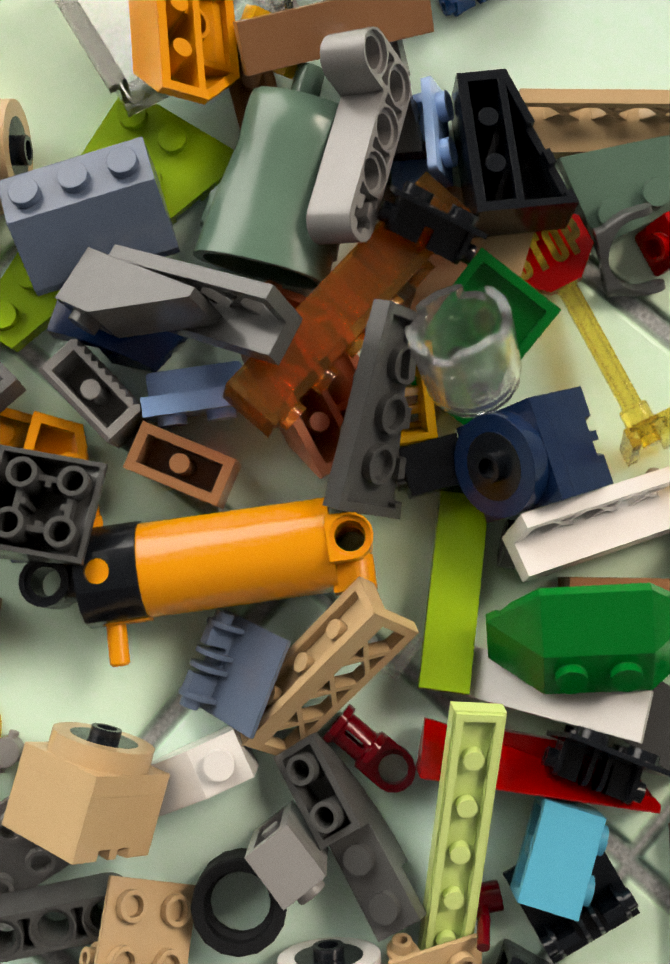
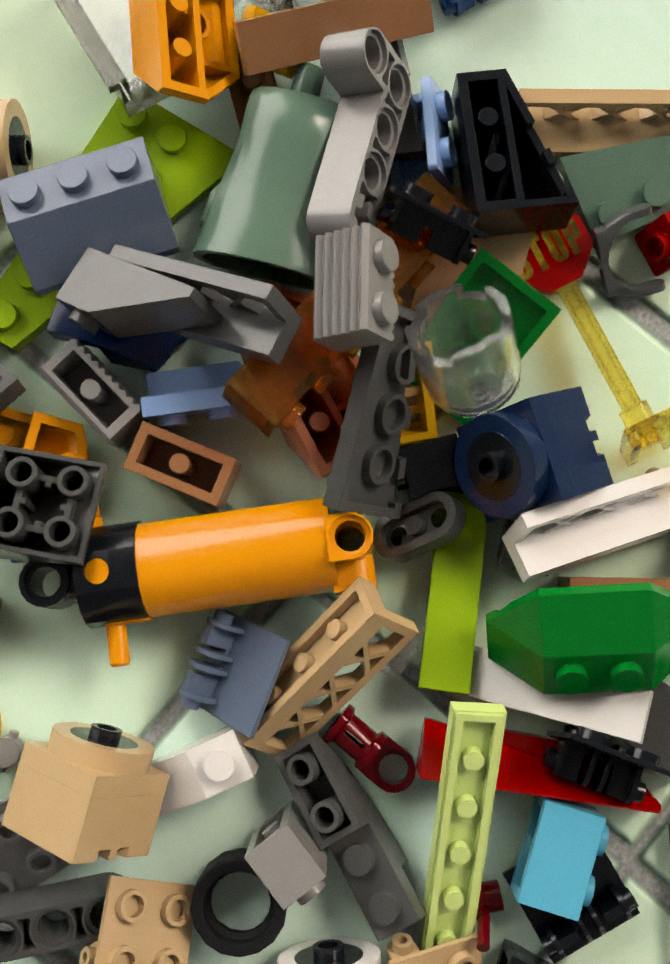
(354, 288): none -> light grey brick
(422, 523): none -> dark grey plate

